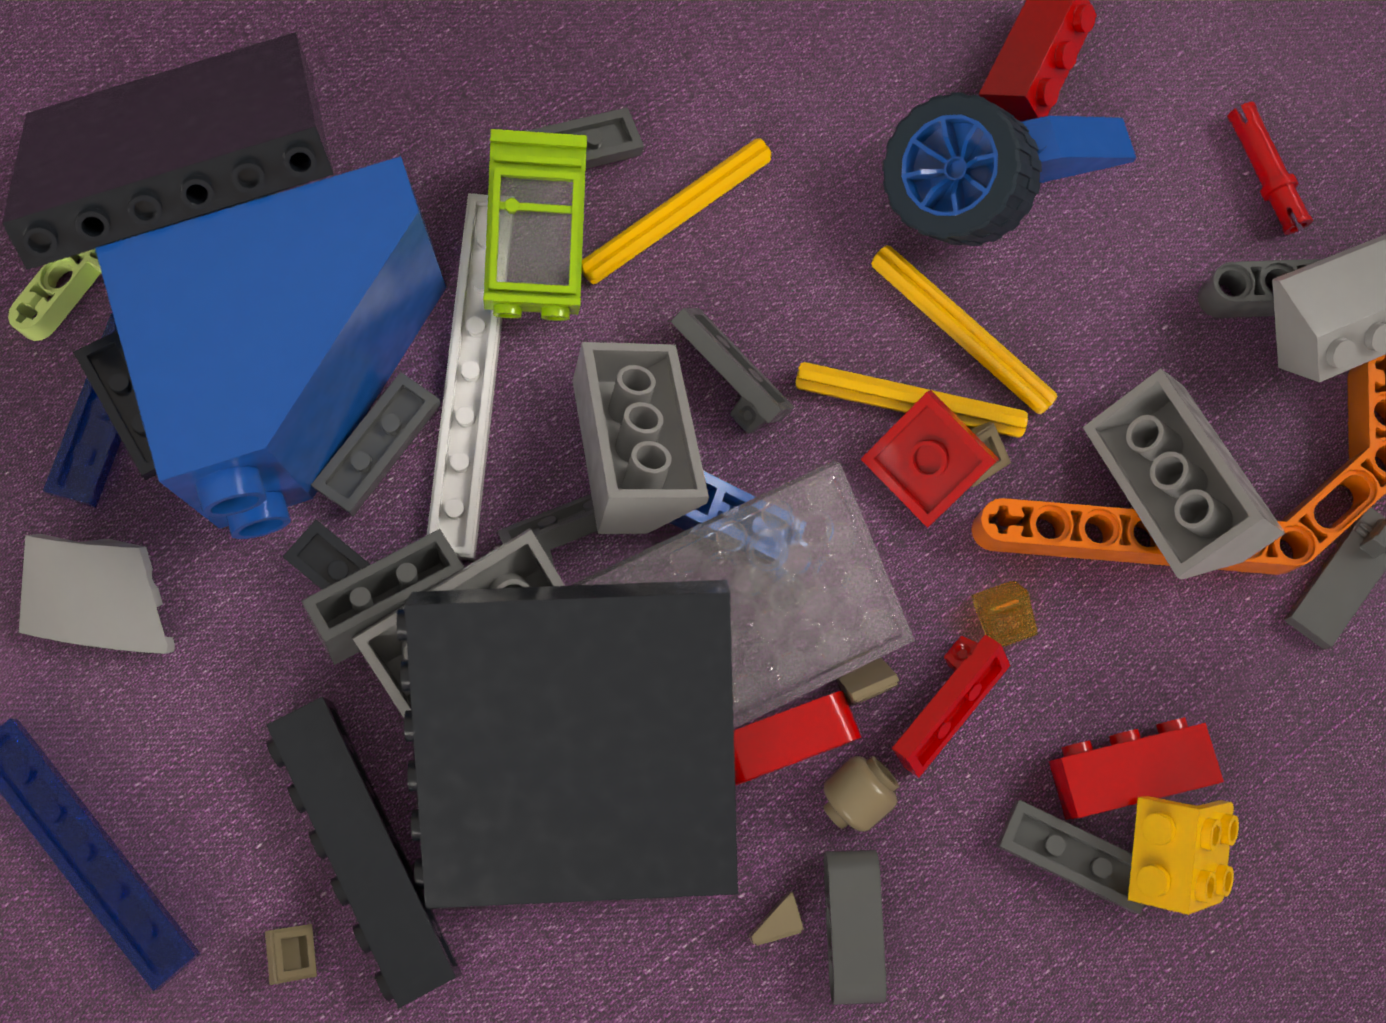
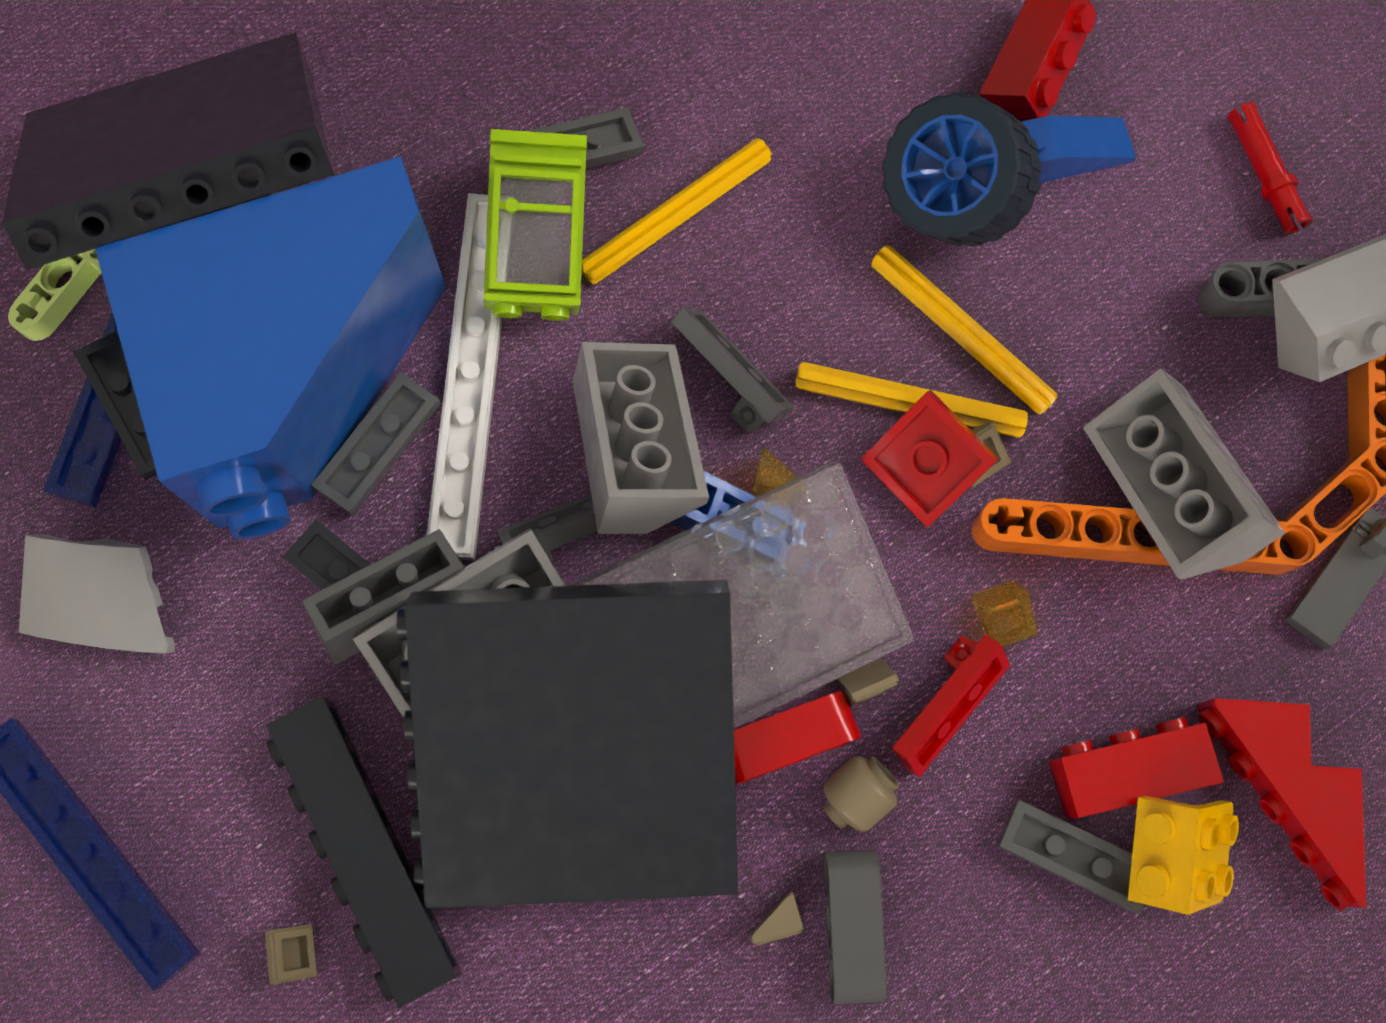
(771, 473): none -> clear yellow slope
(1312, 803): none -> red slope

